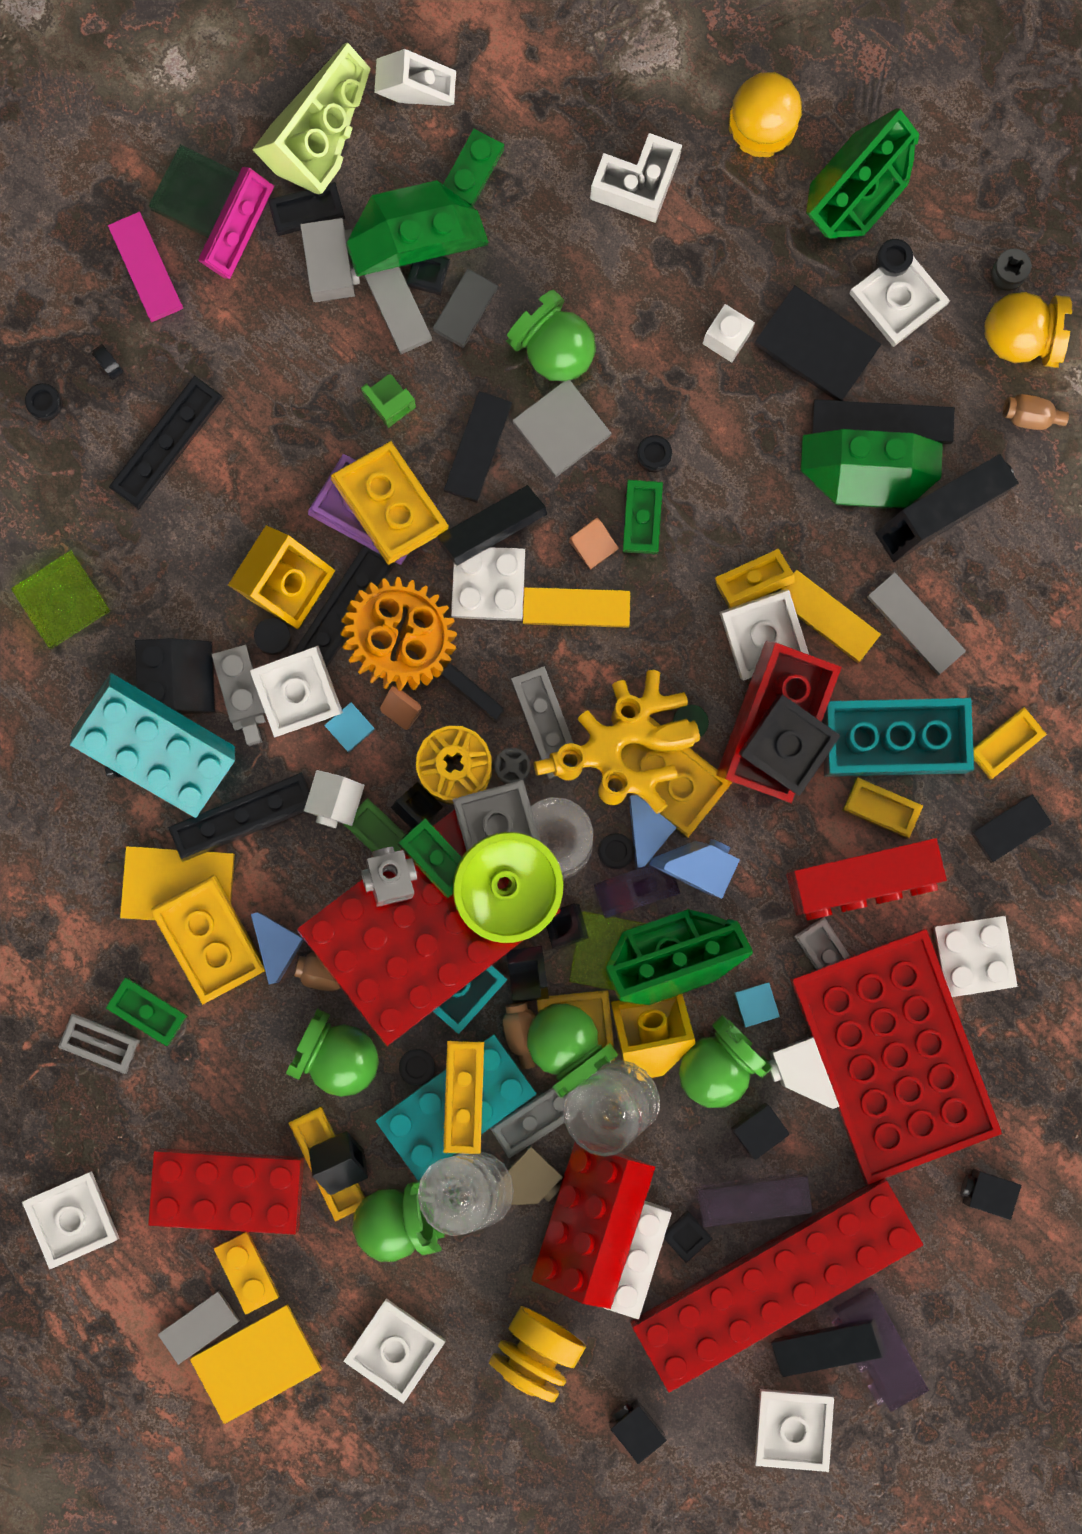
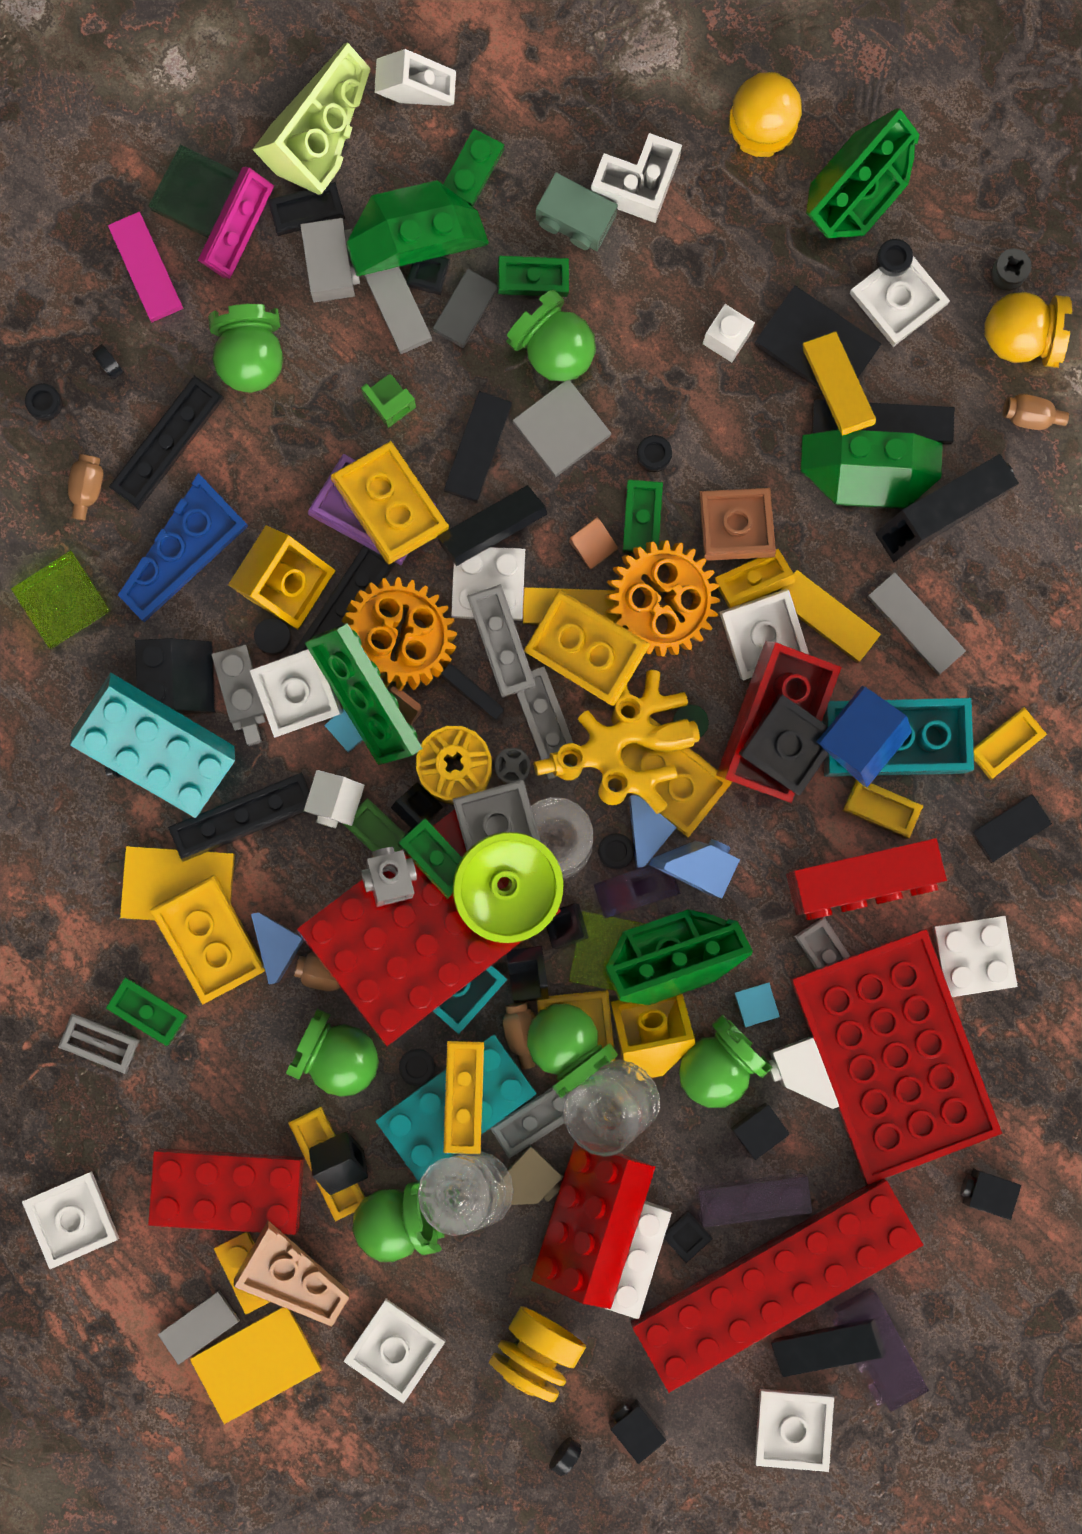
(84, 484): none -> medium nougat plant
(189, 541): none -> blue wing
(247, 350): none -> bright green tile
(290, 1278): none -> wing
(363, 694): none -> green plate
(501, 641): none -> light grey tile
(532, 275): none -> green plate
(565, 1457): none -> black tile
(575, 213): none -> sand green brick
(586, 647): none -> yellow tile
(684, 575): none -> light orange gear
(737, 524): none -> nougat plate
(839, 383): none -> yellow tile
(865, 735): none -> blue slope

